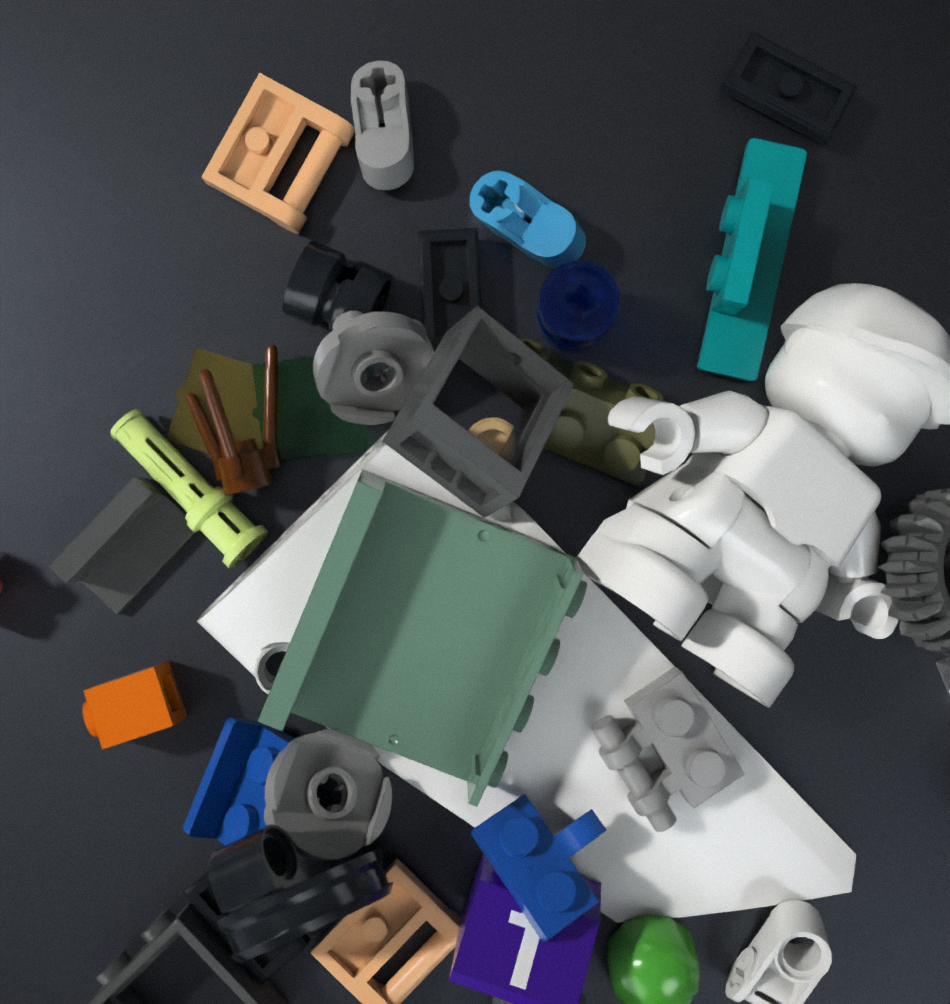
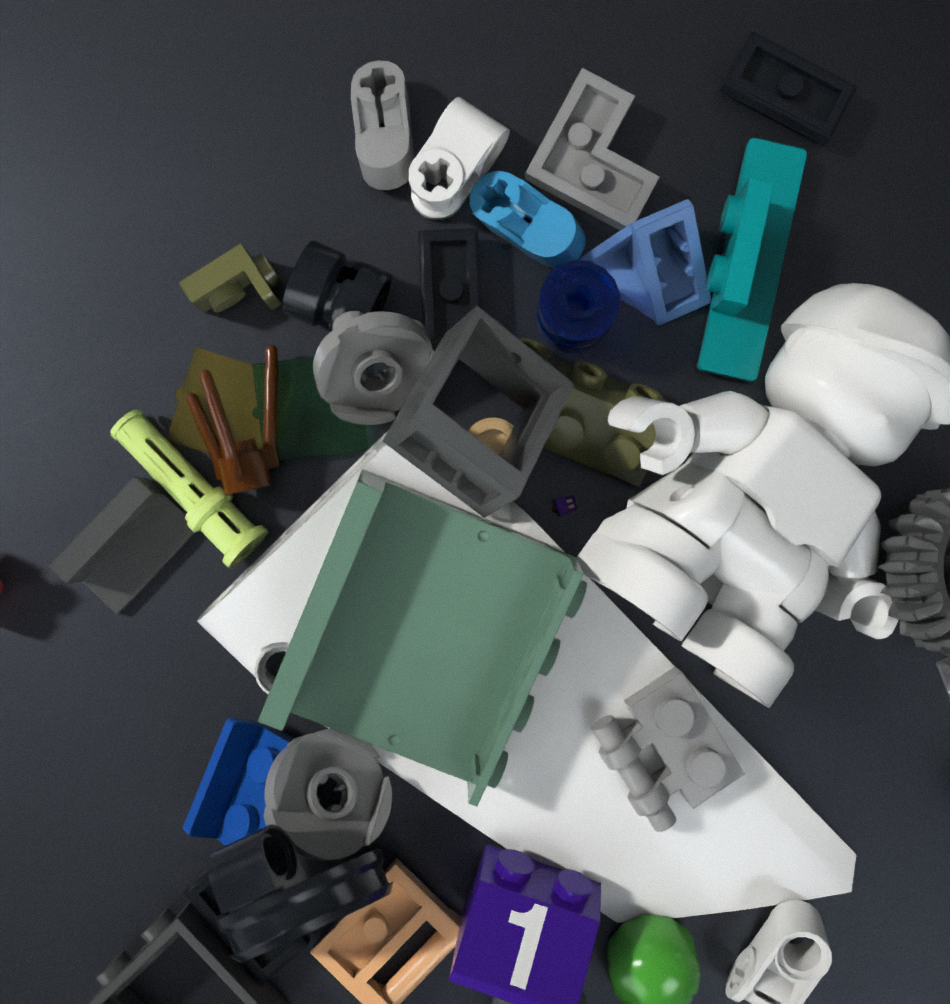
(133, 705): orange brick -> none
(223, 280): none -> olive bracket
(261, 144): light nougat plate -> none
(458, 151): none -> white piece
(538, 864): blue plate -> none
(564, 505): none -> dark purple piece
(576, 156): none -> light grey plate
(657, 263): none -> medium blue slope

